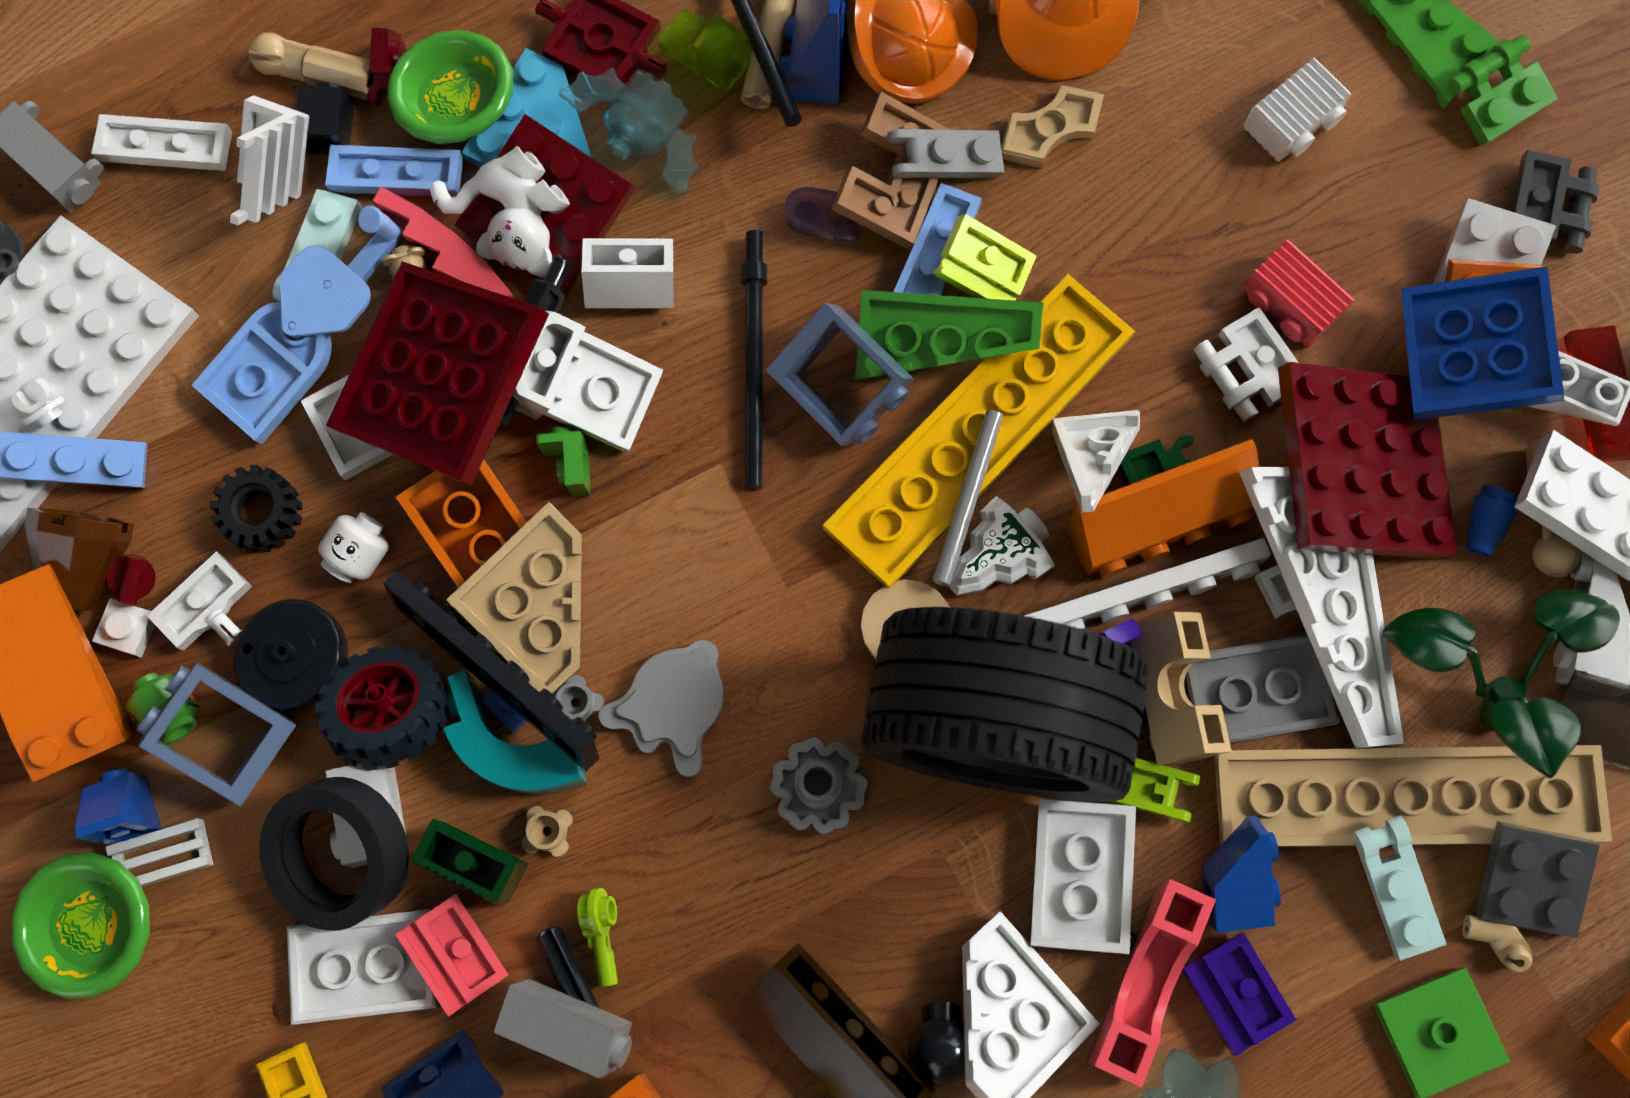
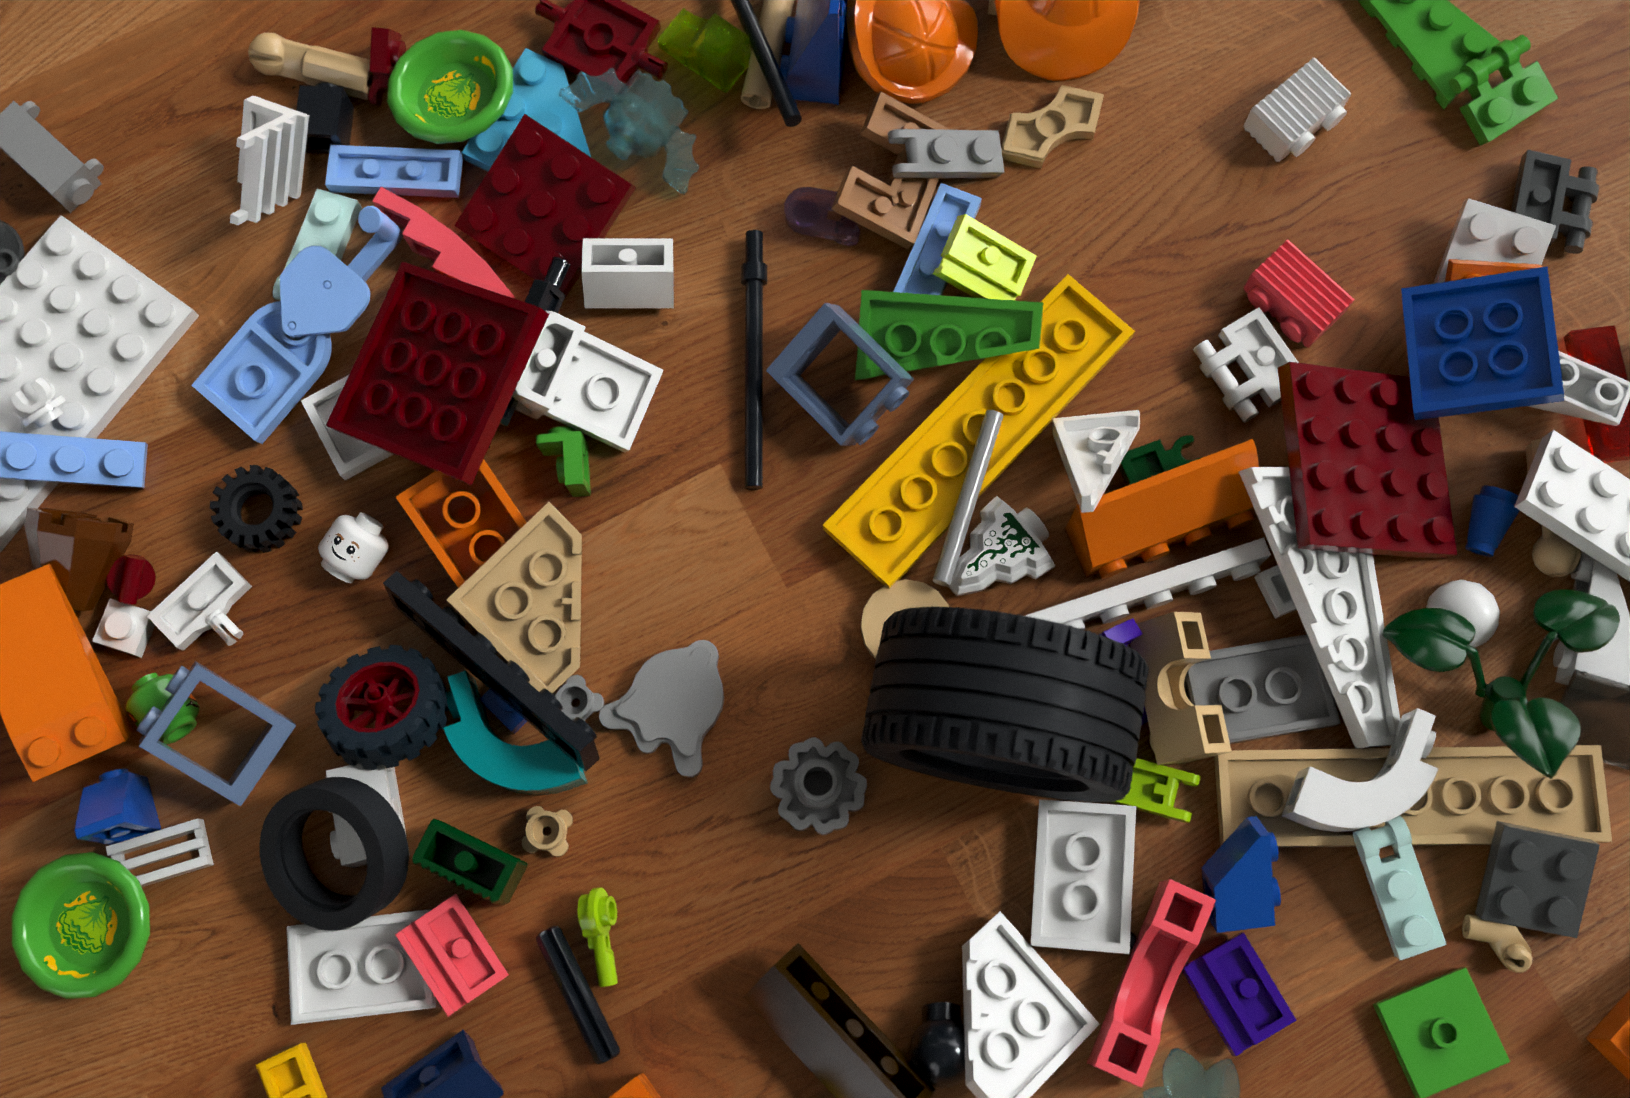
(162, 142): white plate -> none
(289, 654): black wheel -> none
(408, 254): tan plate -> none
(517, 233): white animal -> none
(564, 1028): light grey brick -> none
(1345, 806): none -> white arch
(1471, 602): none -> white hair

